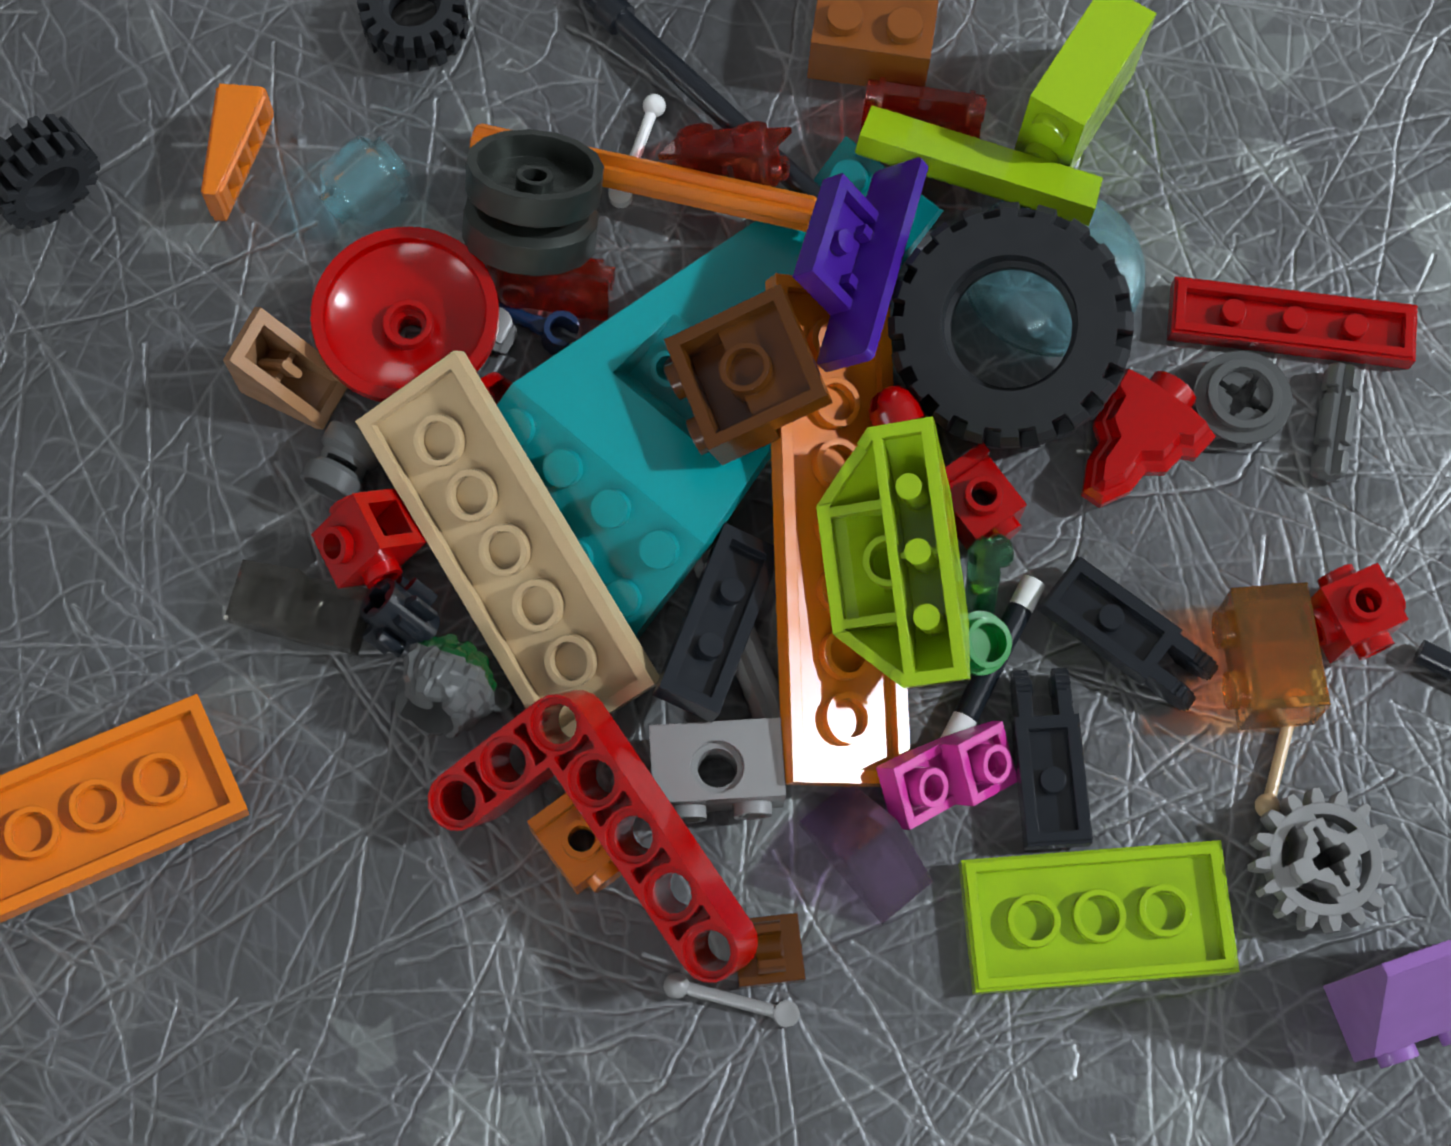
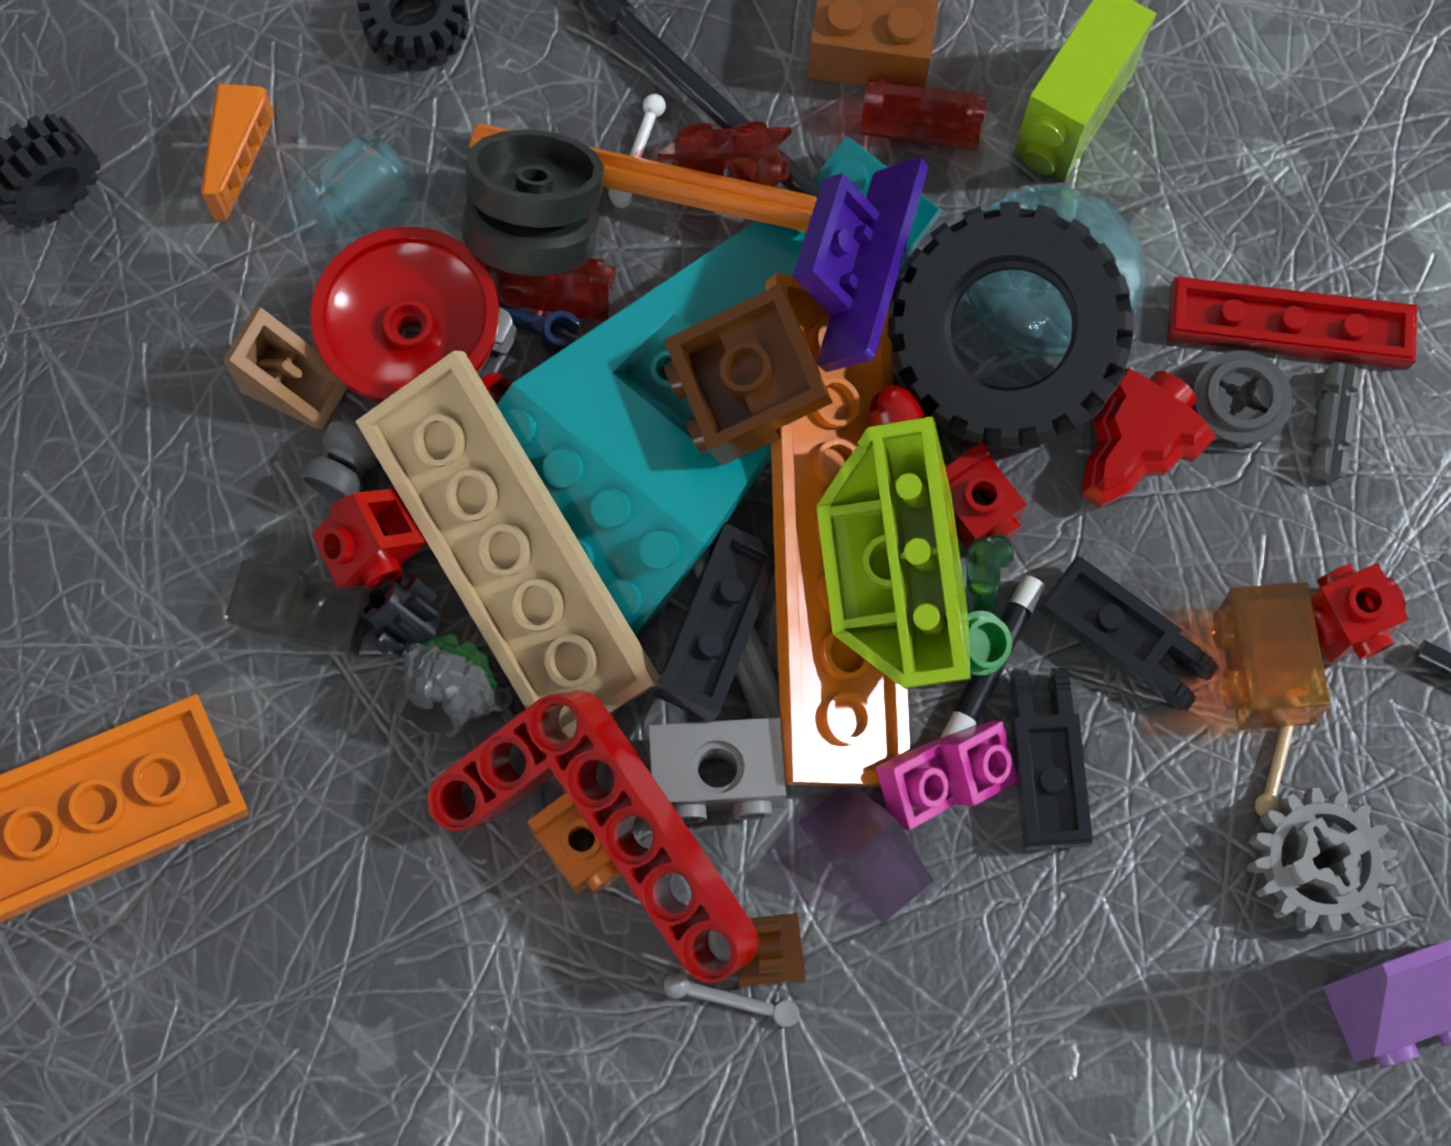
(980, 165): lime tile -> none
(1097, 917): lime tile -> none

